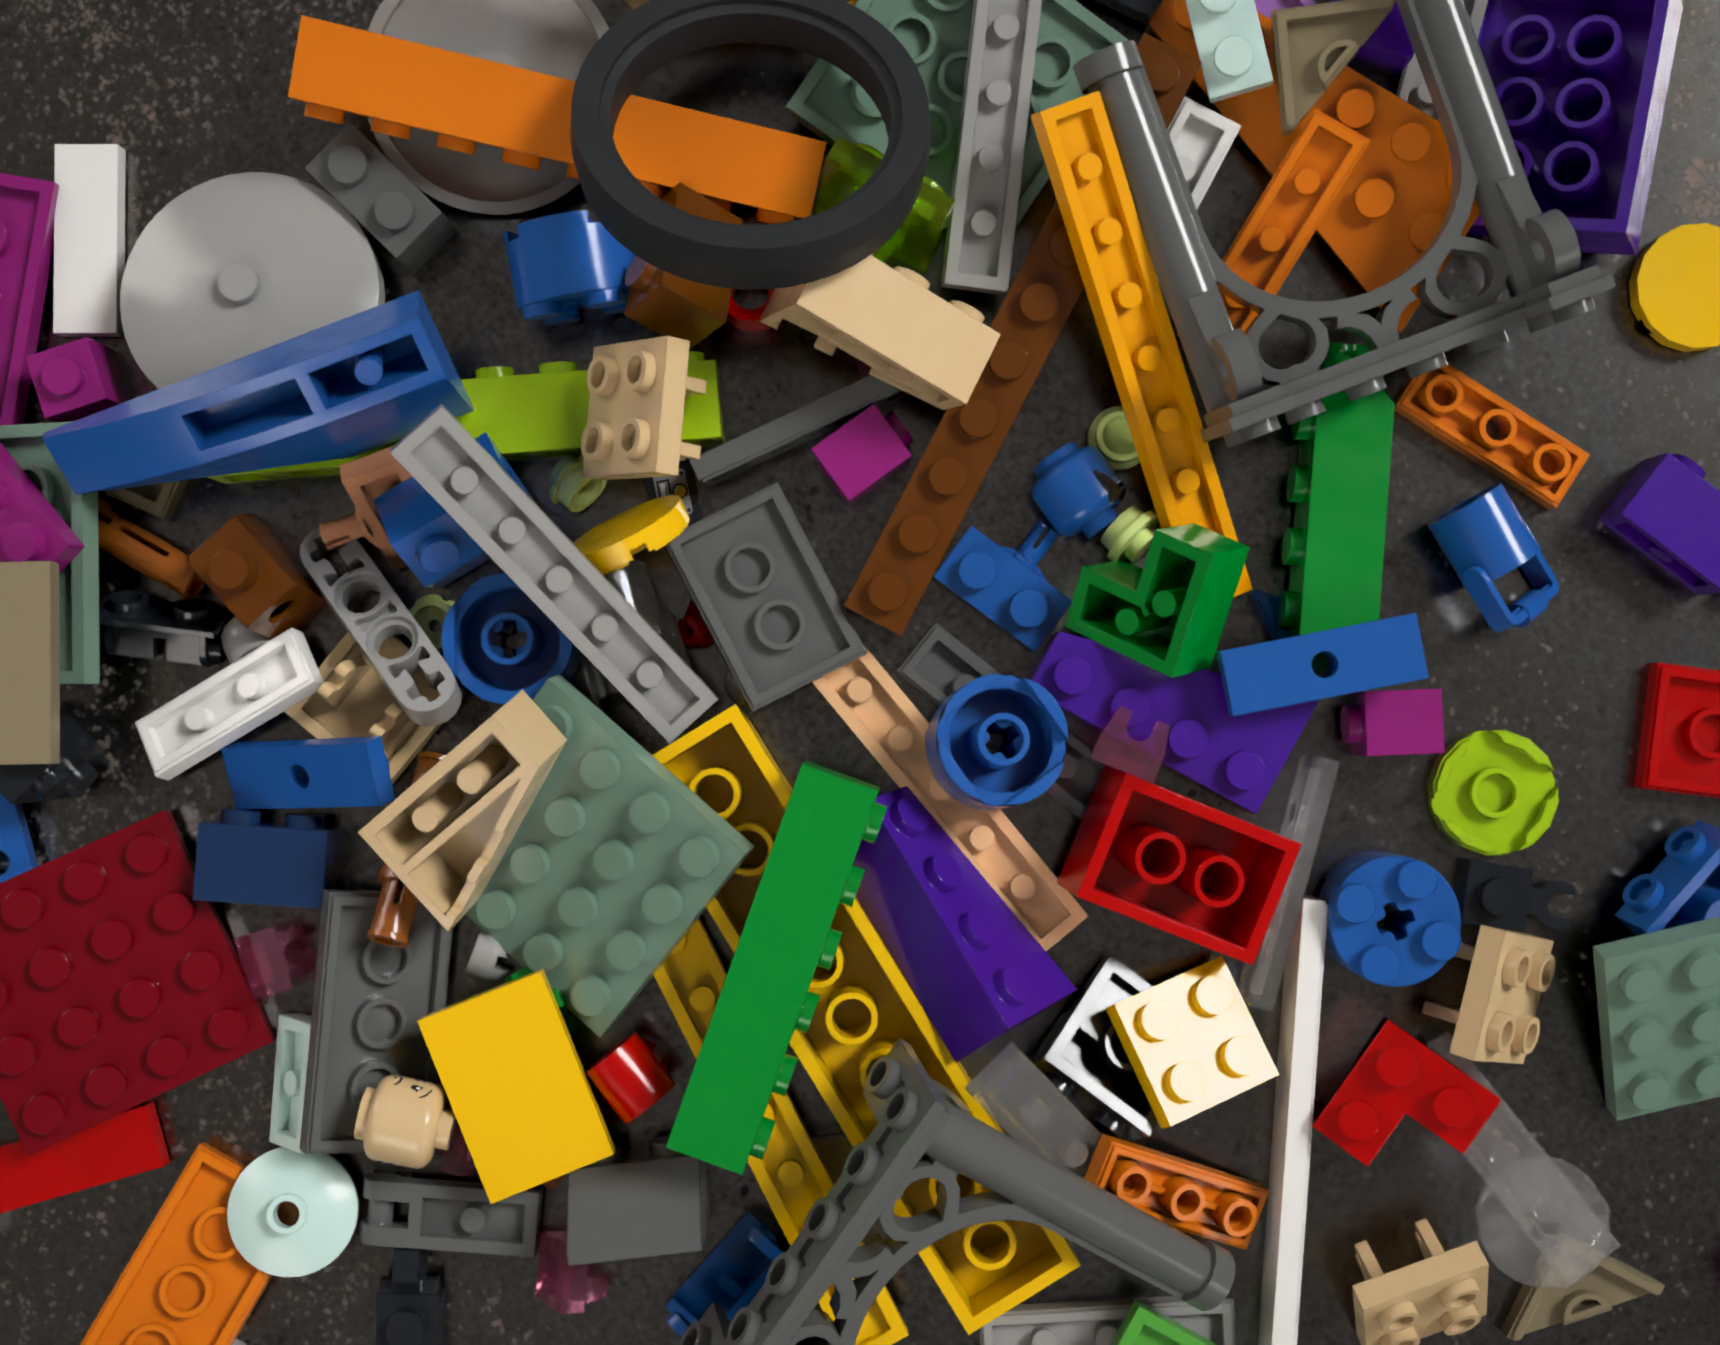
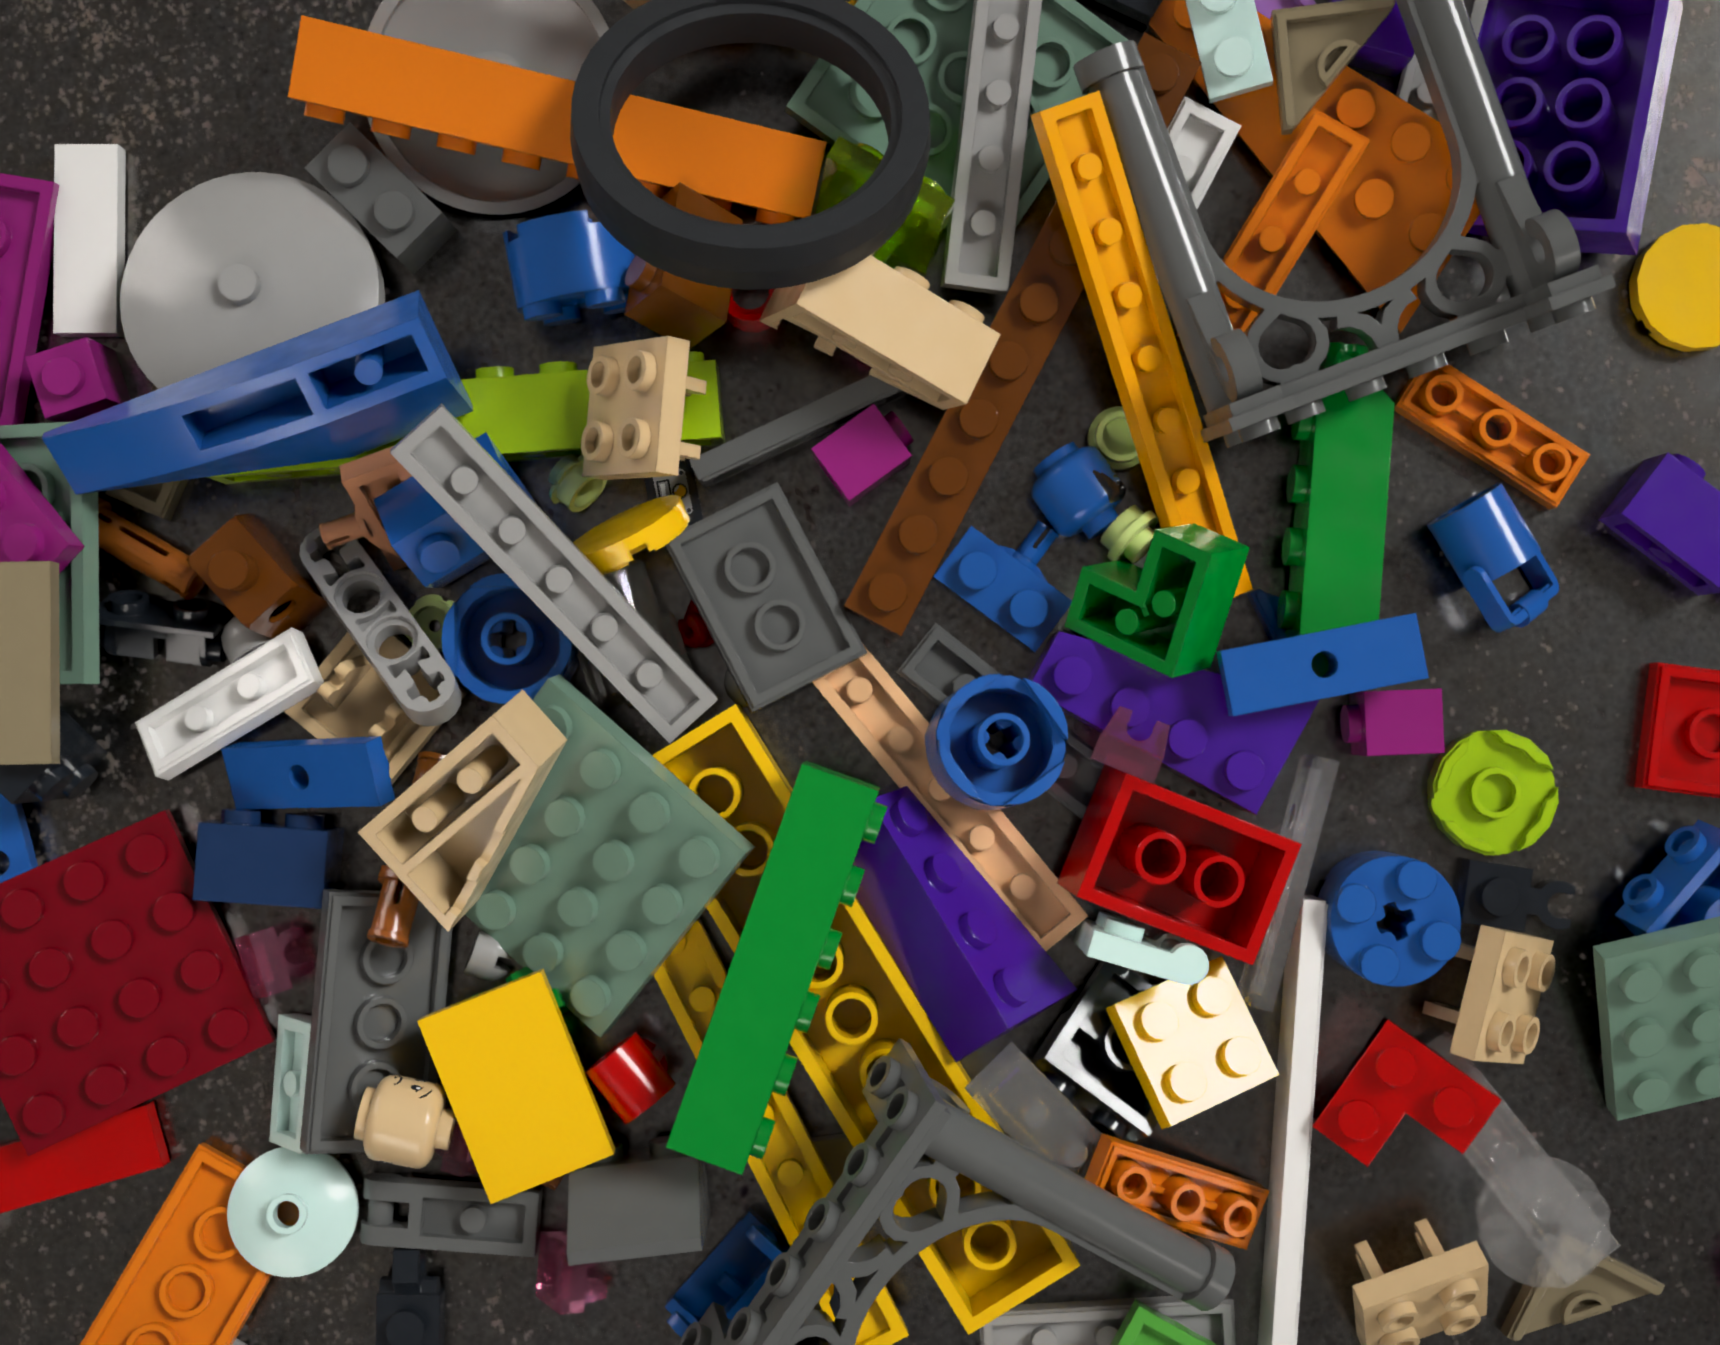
(1124, 944): none -> light aqua plate

